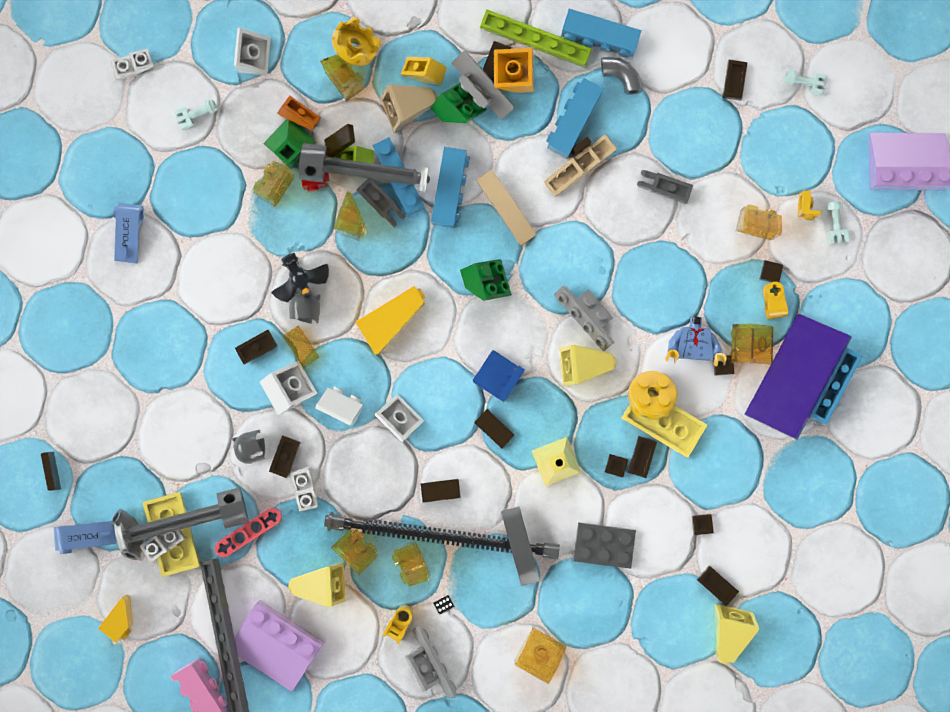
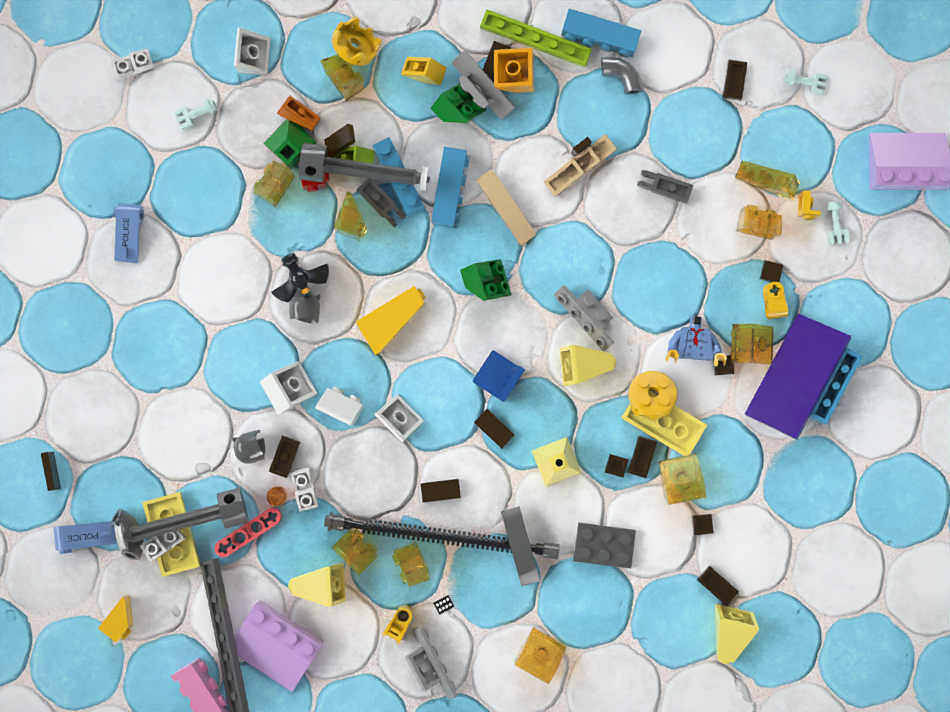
(256, 347): dark brown plate -> none
(274, 497): none -> clear orange wheel
(301, 346): clear yellow tile -> none
(406, 104): tan slope -> none
(576, 116): dark azure brick -> none
(682, 479): none -> clear yellow slope
(768, 179): none -> clear yellow slope

